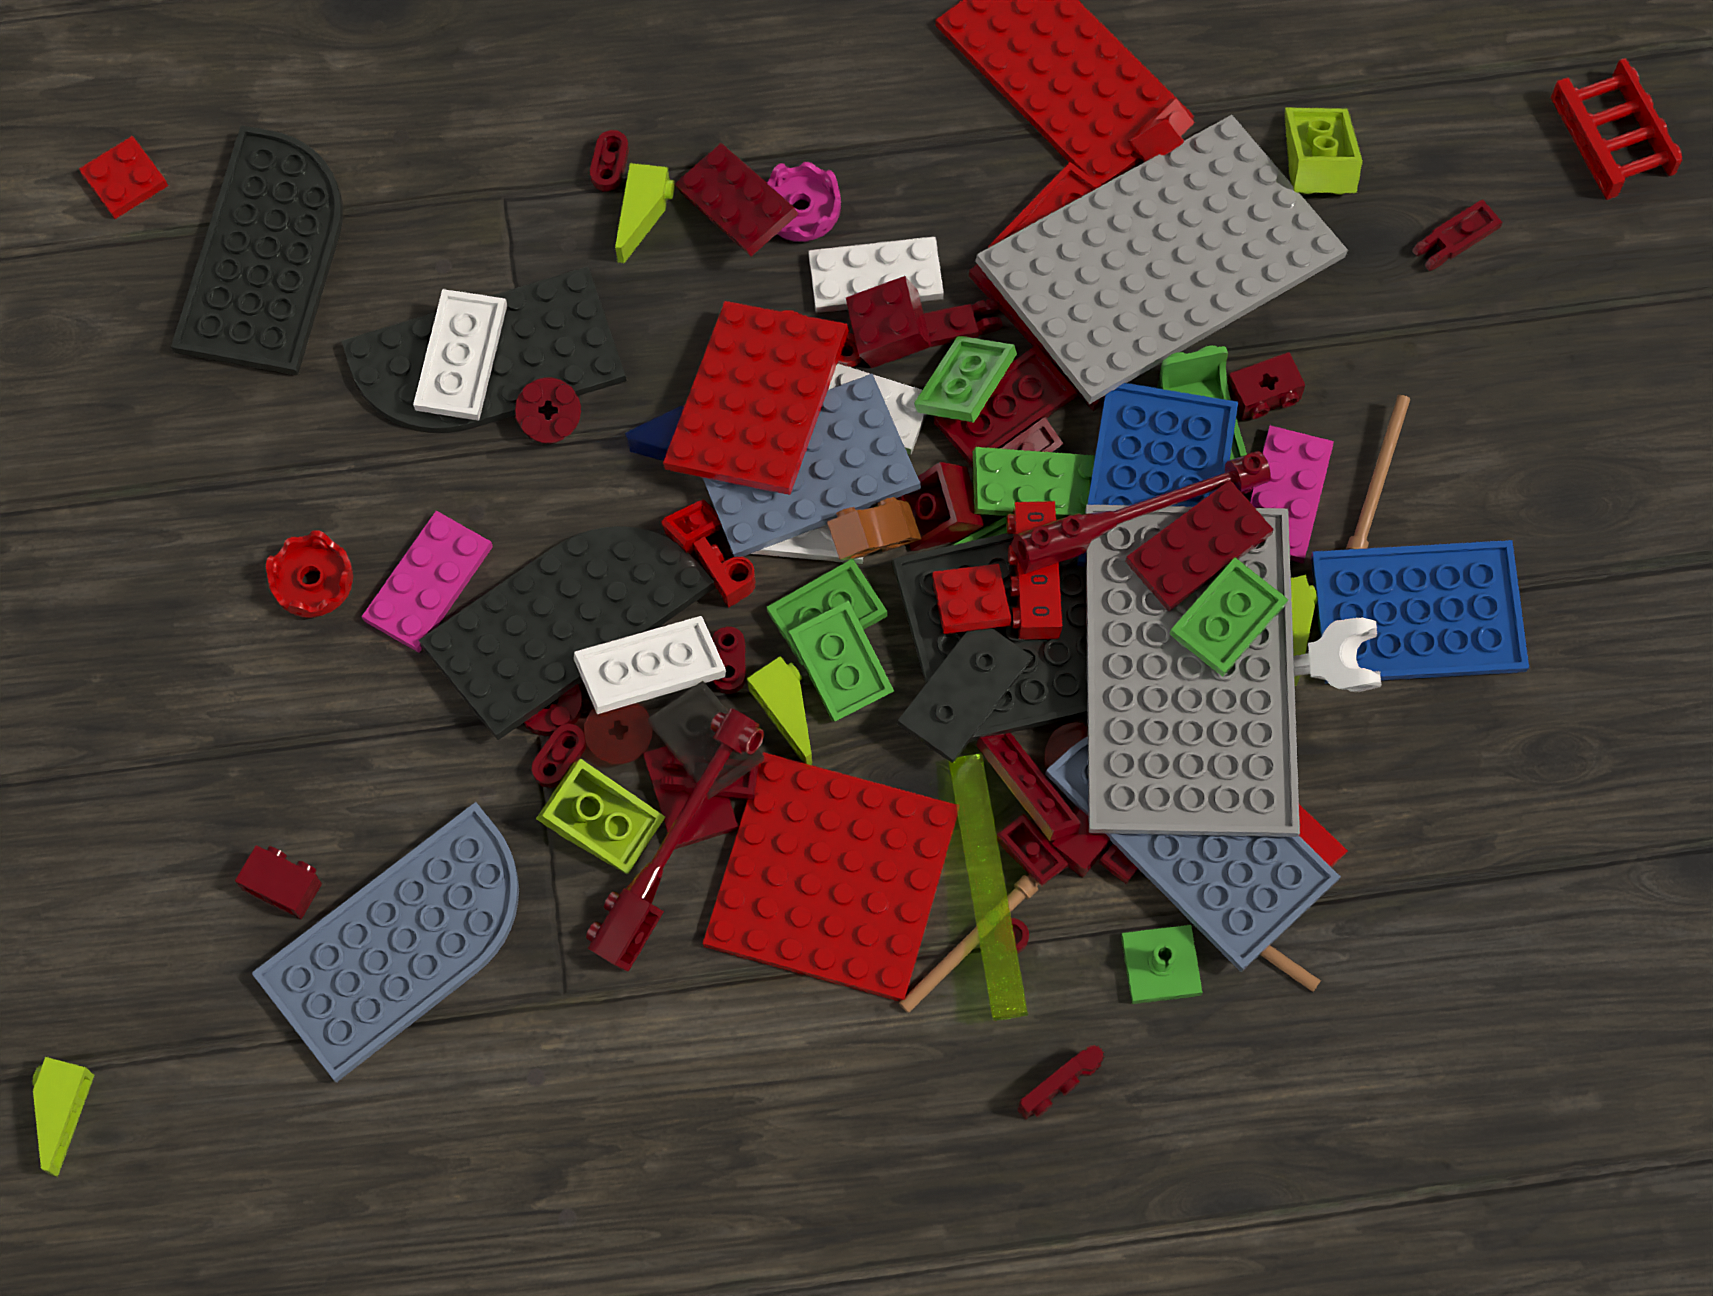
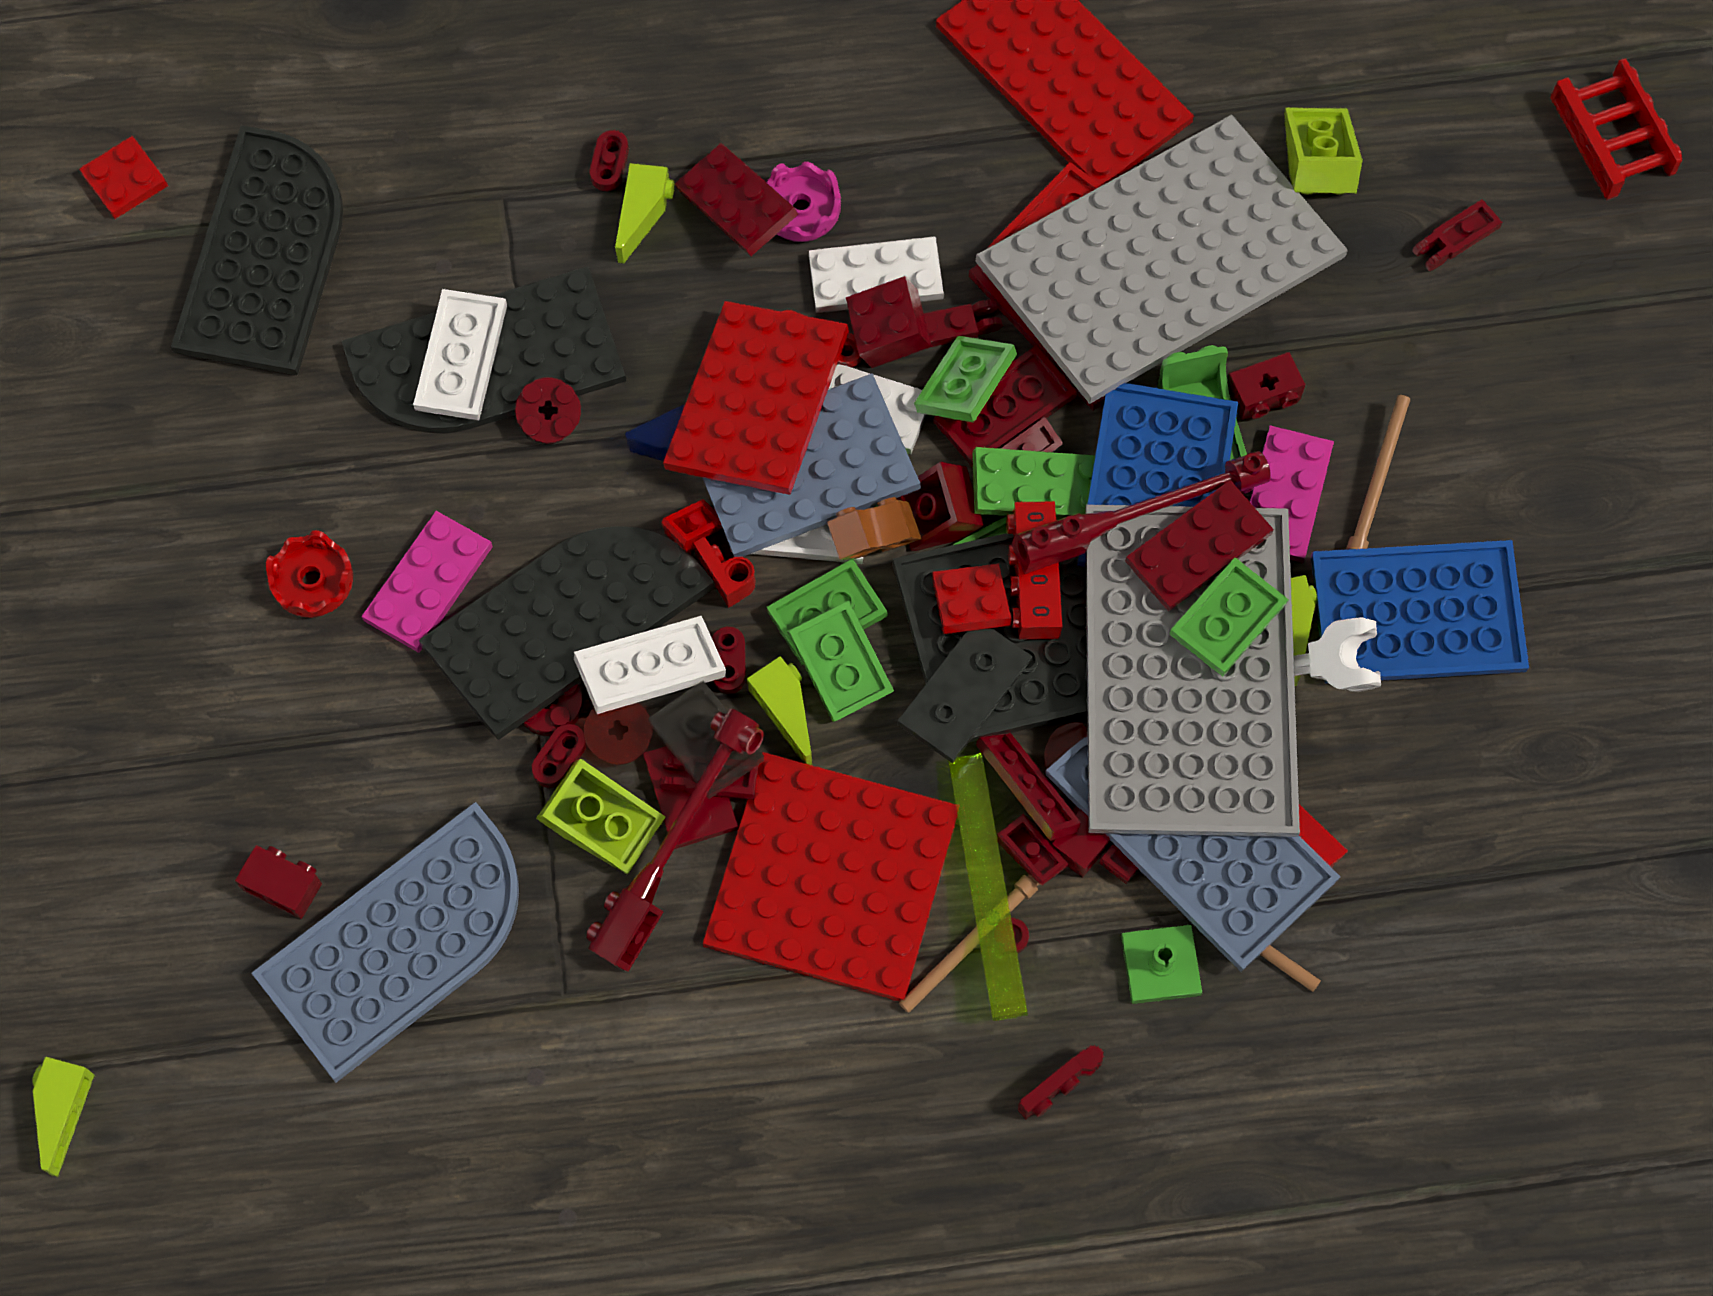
(1162, 131): red slope -> none

